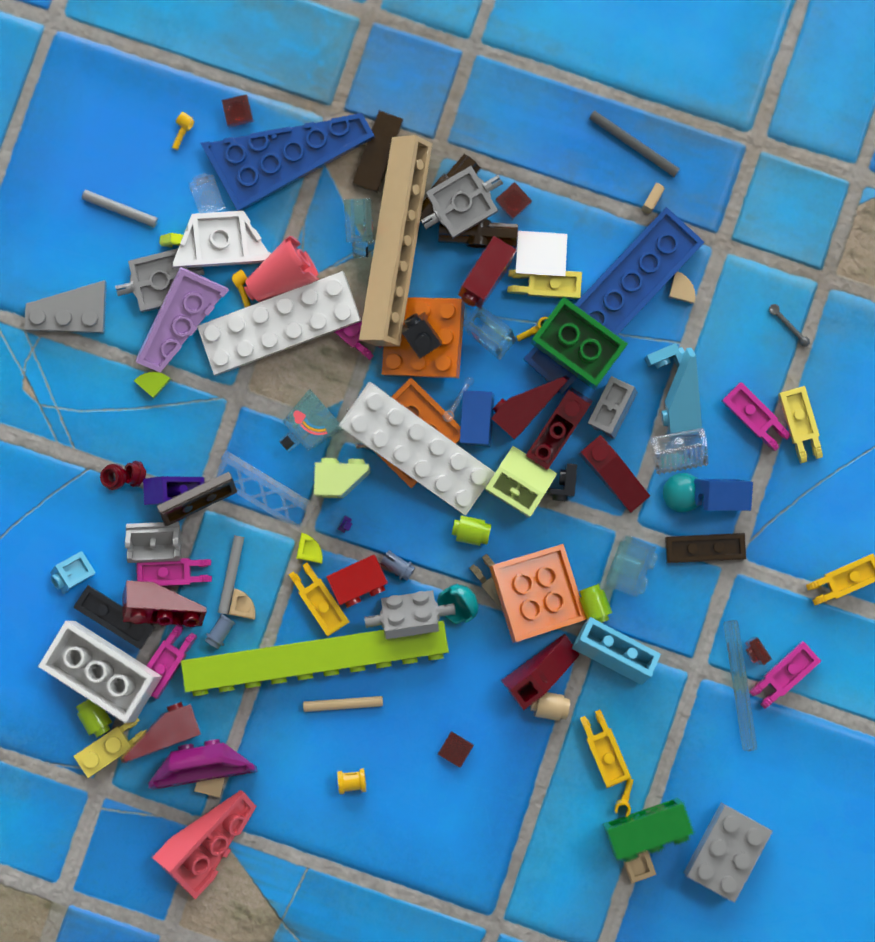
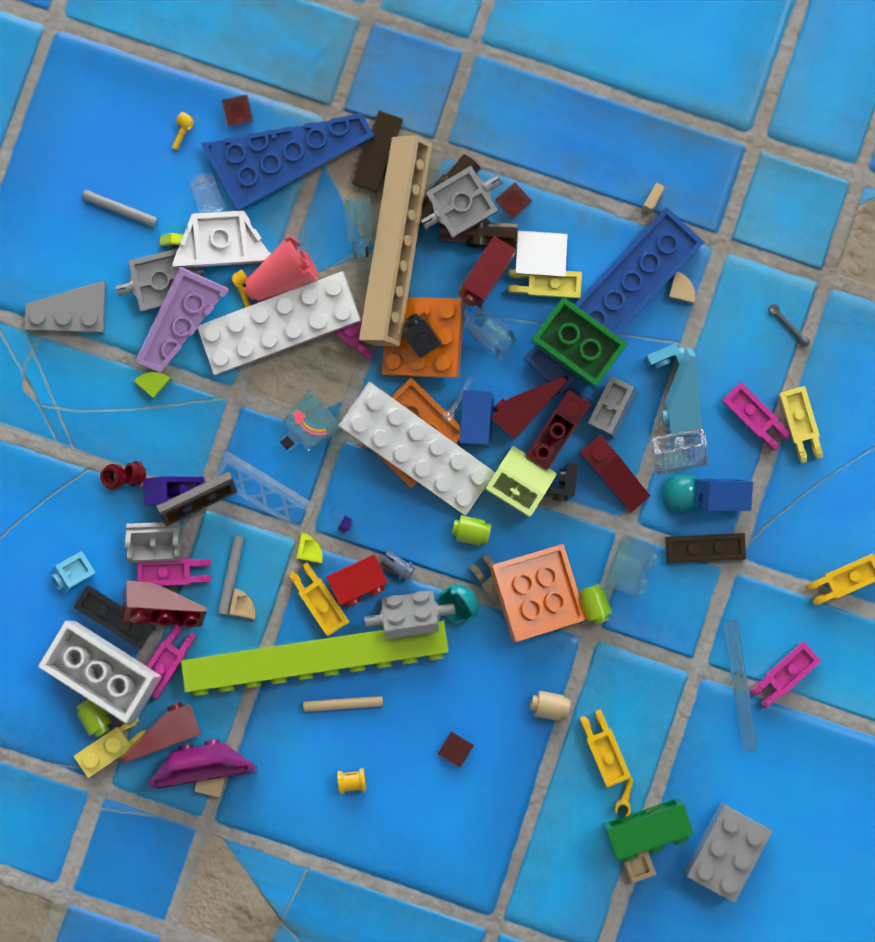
(198, 849): coral wedge -> none
(219, 631): sand blue pin -> none
(338, 479): yellowish green slope -> none
(532, 331): yellow hand -> none
(540, 672): dark red slope -> none
(616, 651): medium azure brick -> none
(633, 143): dark grey bar -> none
(757, 651): clear red plate -> none

